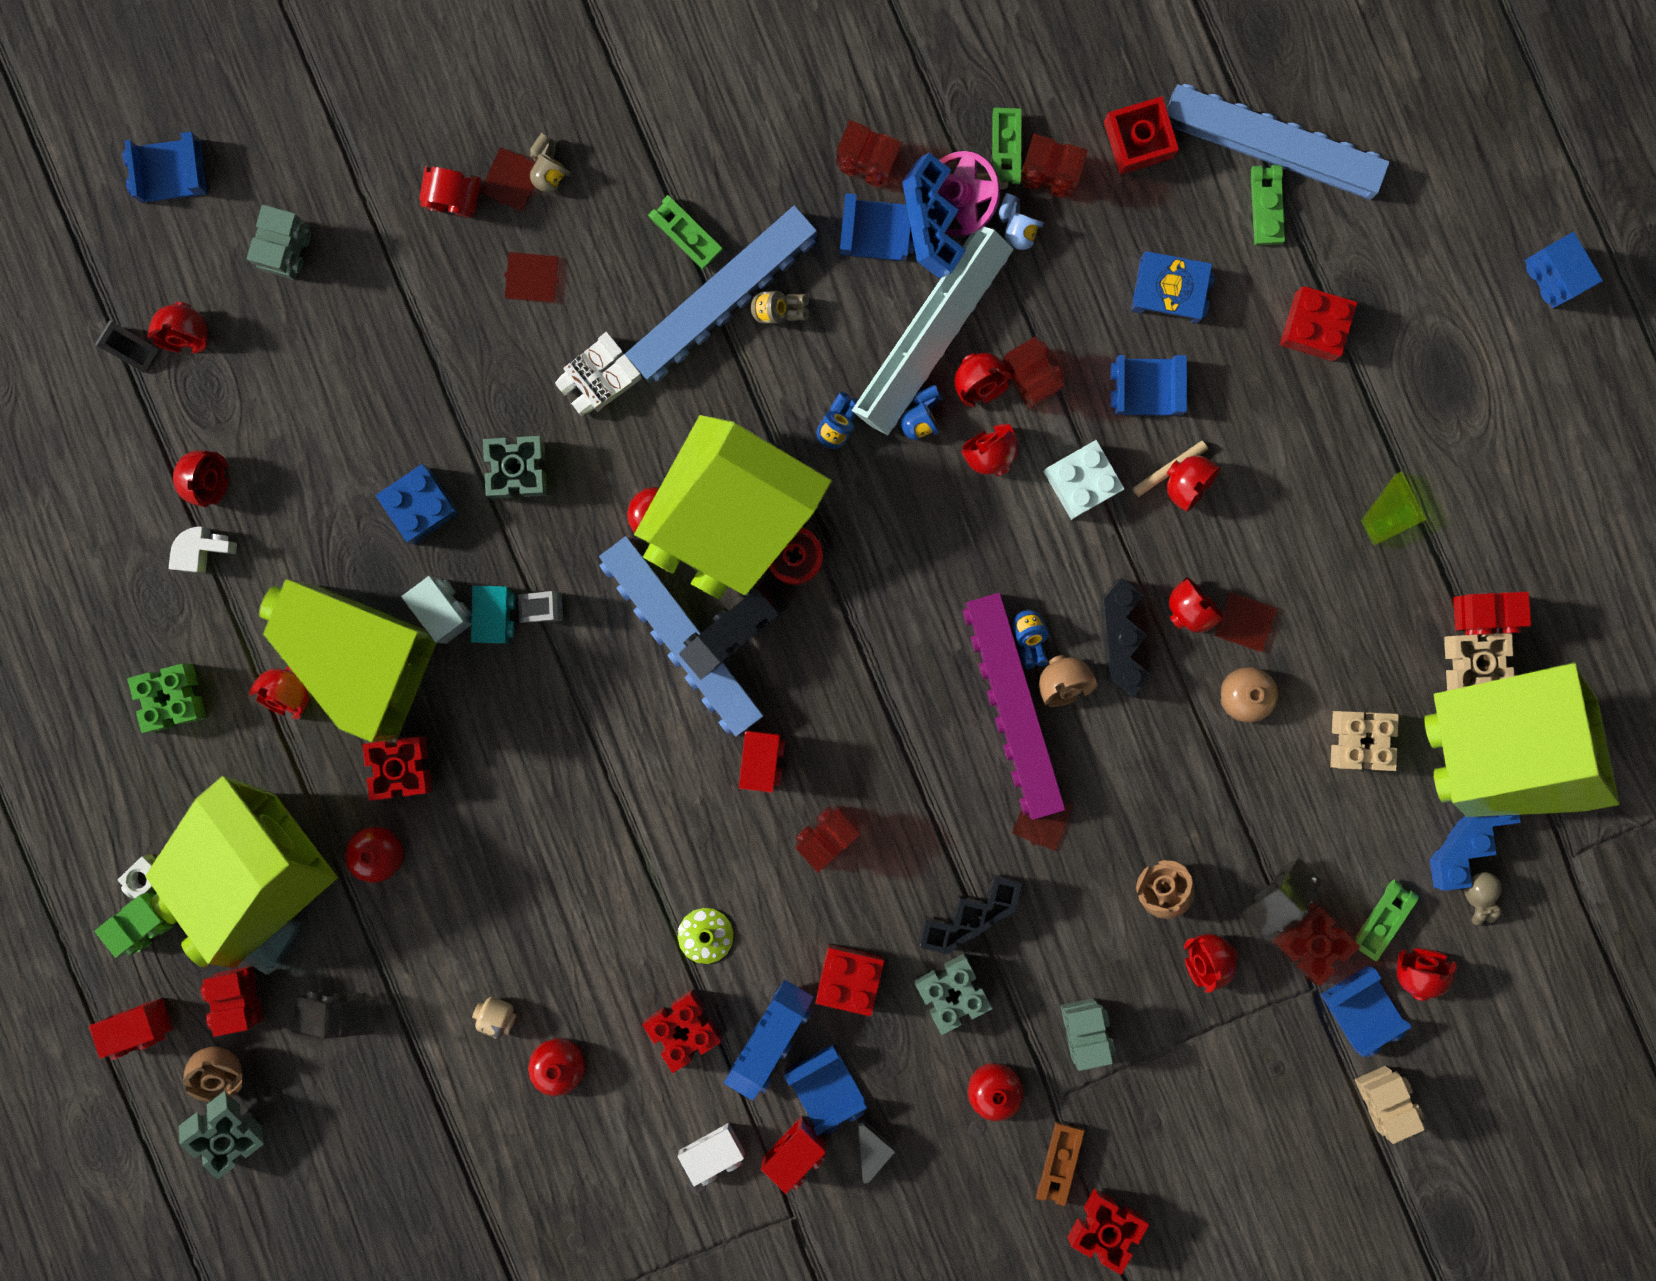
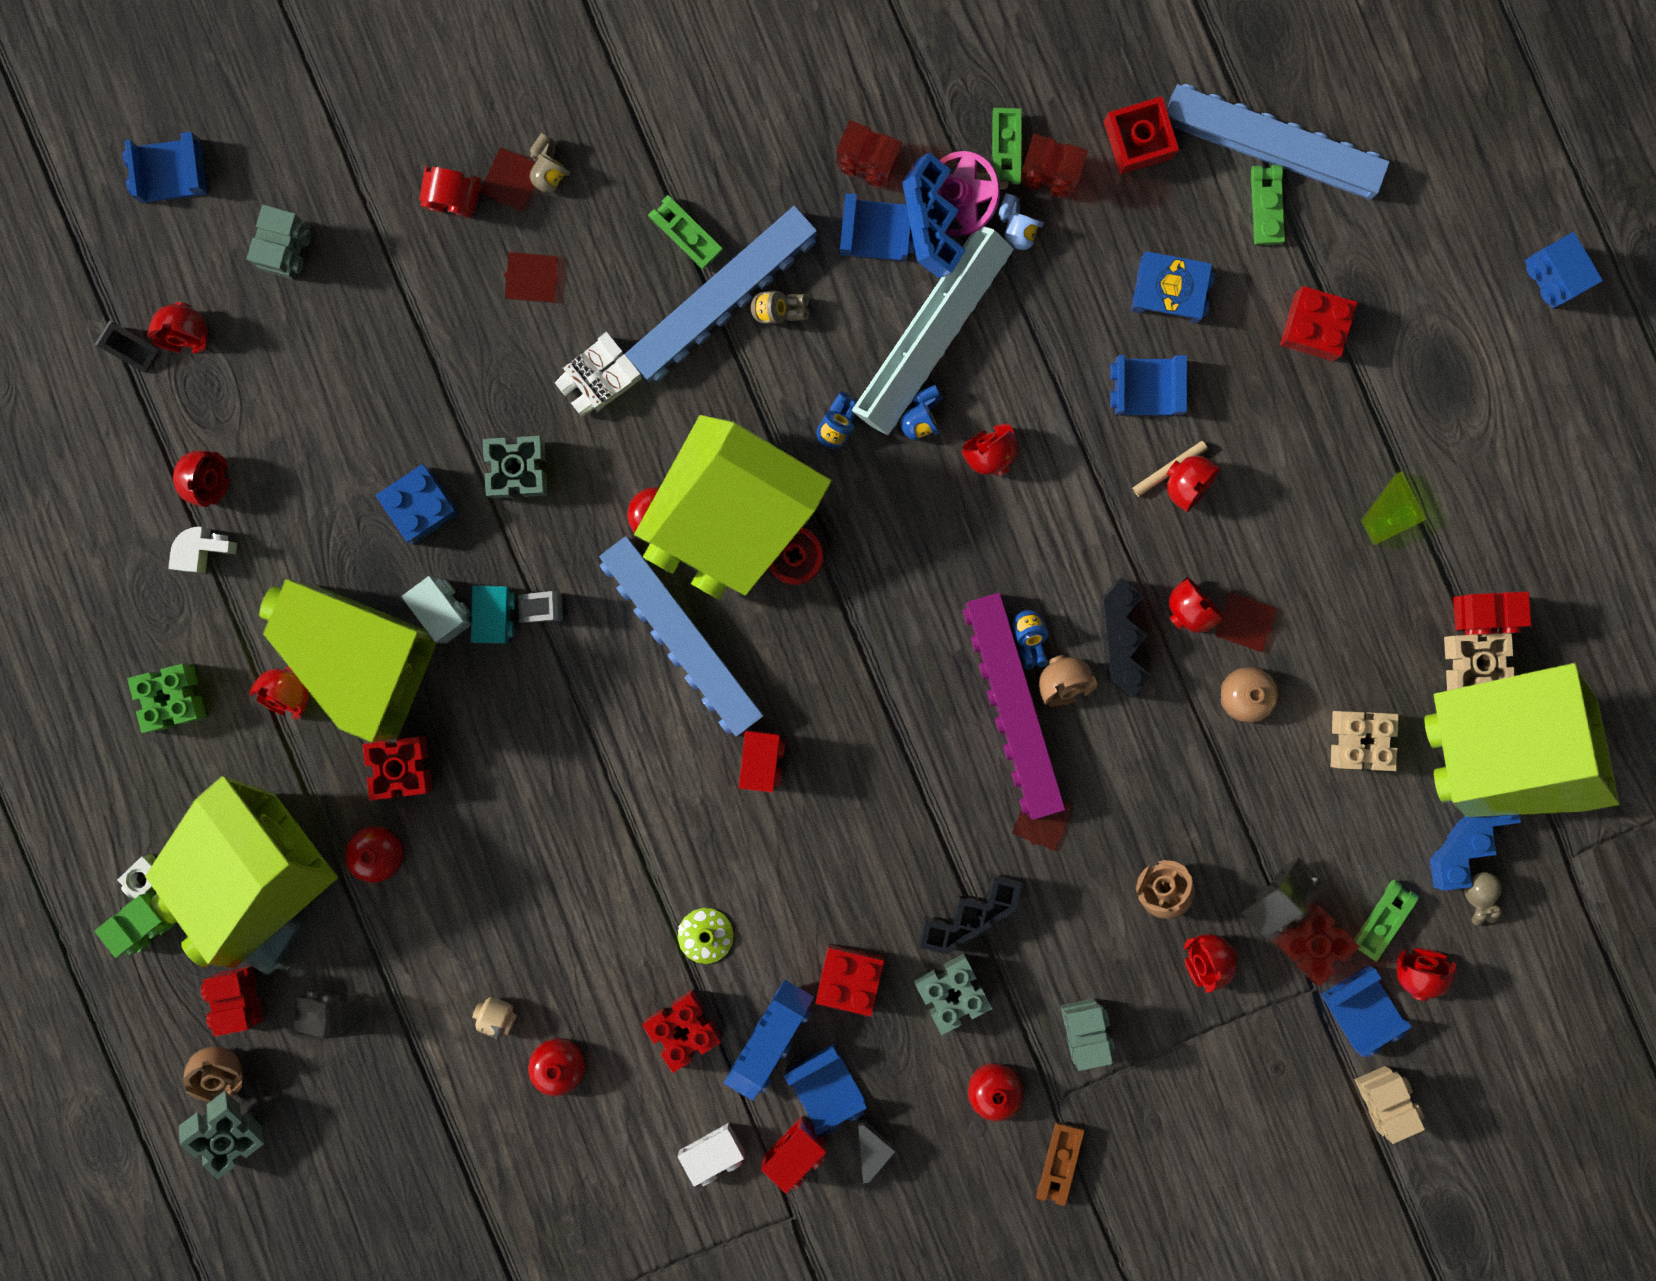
(131, 1029): red brick -> none
(732, 630): black brick -> none
(827, 838): clear red brick -> none
(981, 378): red cylinder -> none
(1033, 373): clear red brick -> none
(1083, 479): light aqua brick -> none
(1113, 1247): red brick -> none

